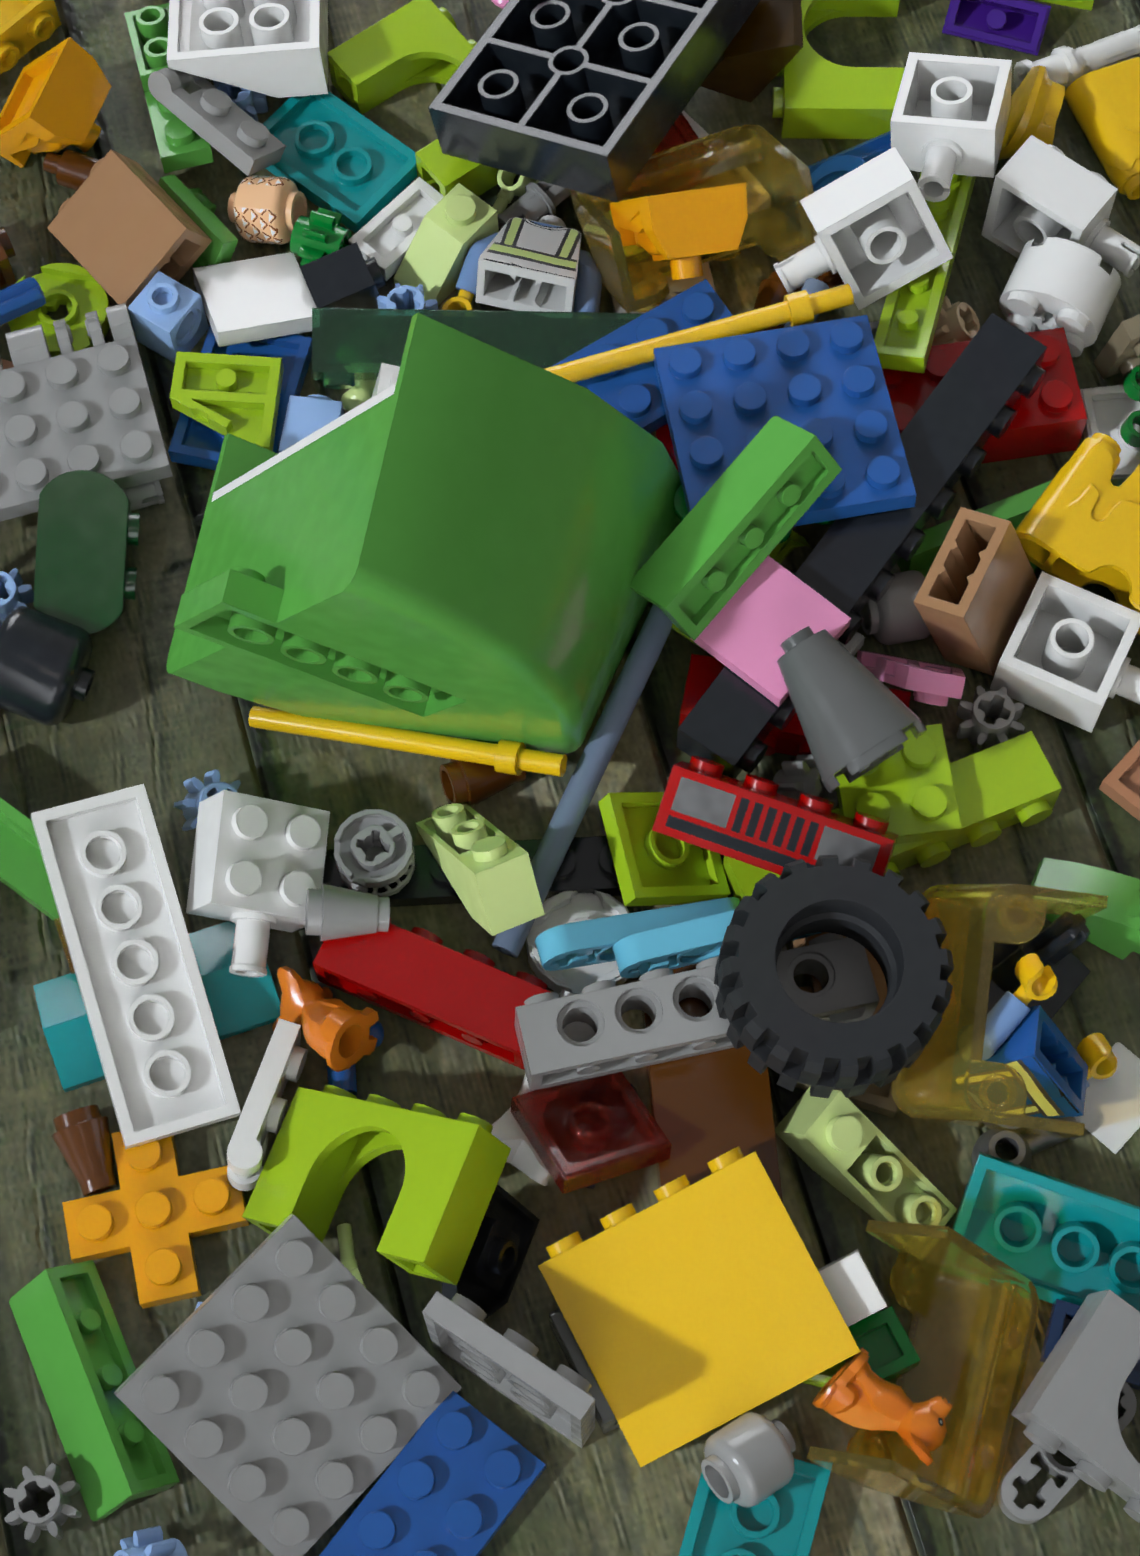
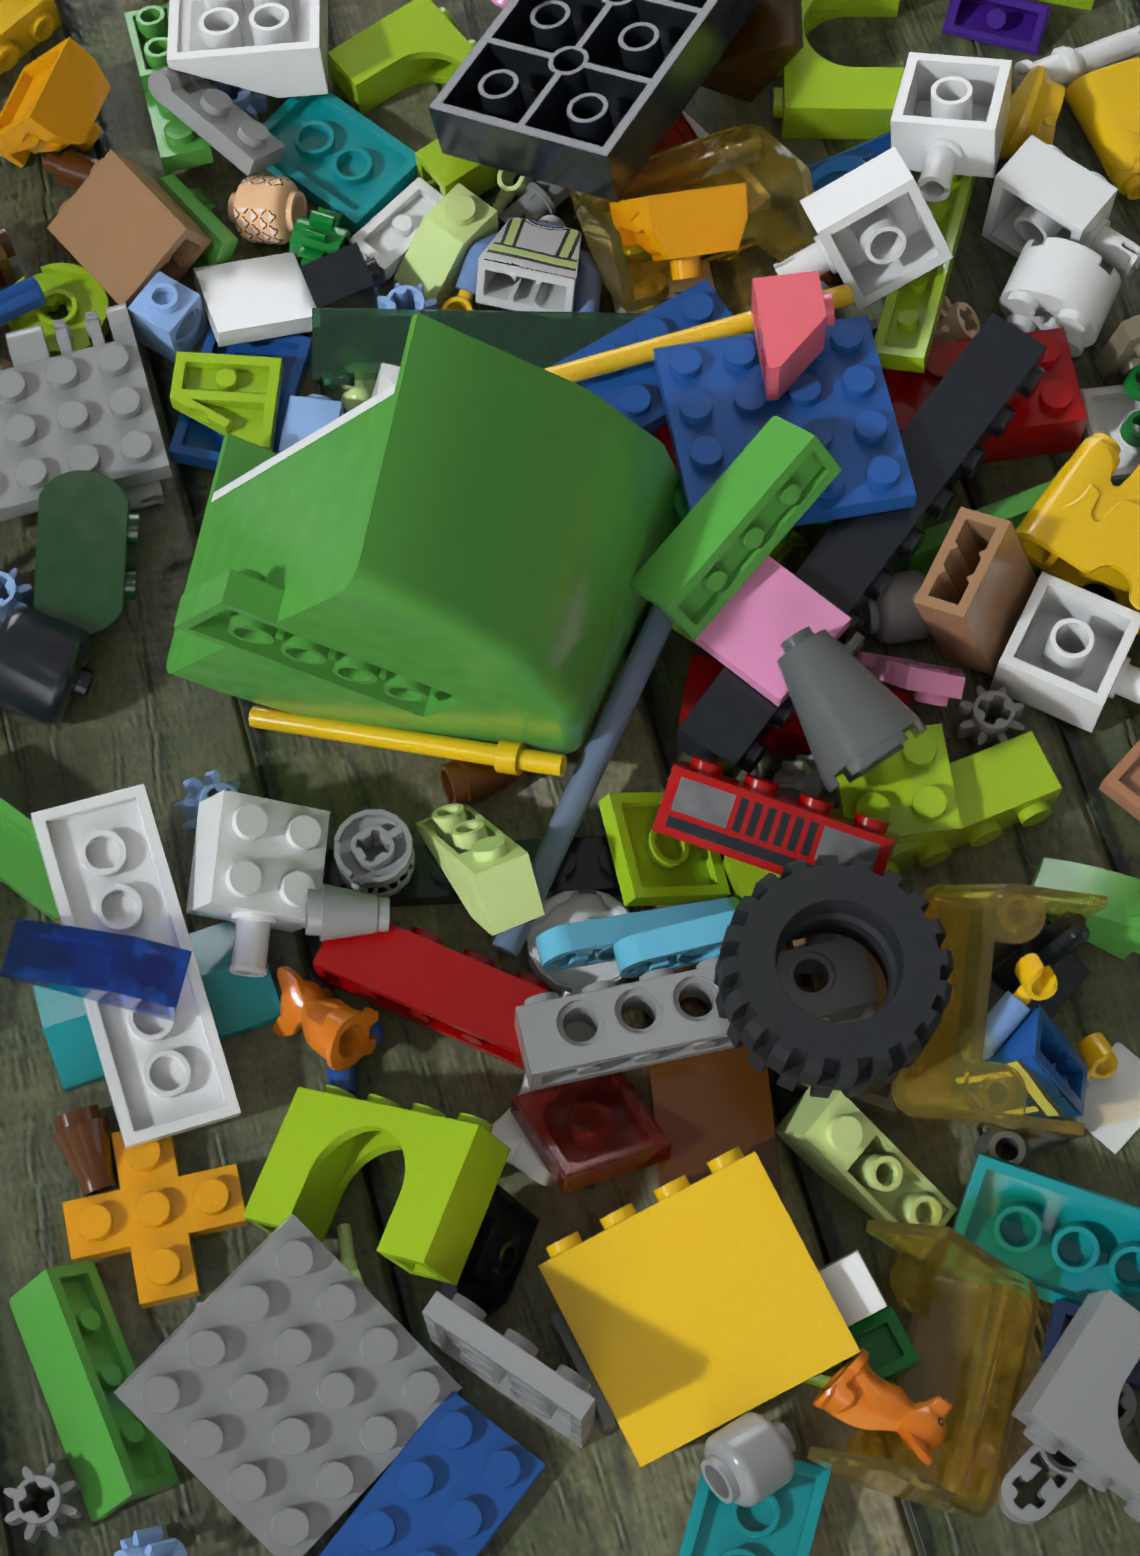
(98, 966): none -> clear blue slope
(264, 1106): white plate -> none
(789, 326): none -> coral slope

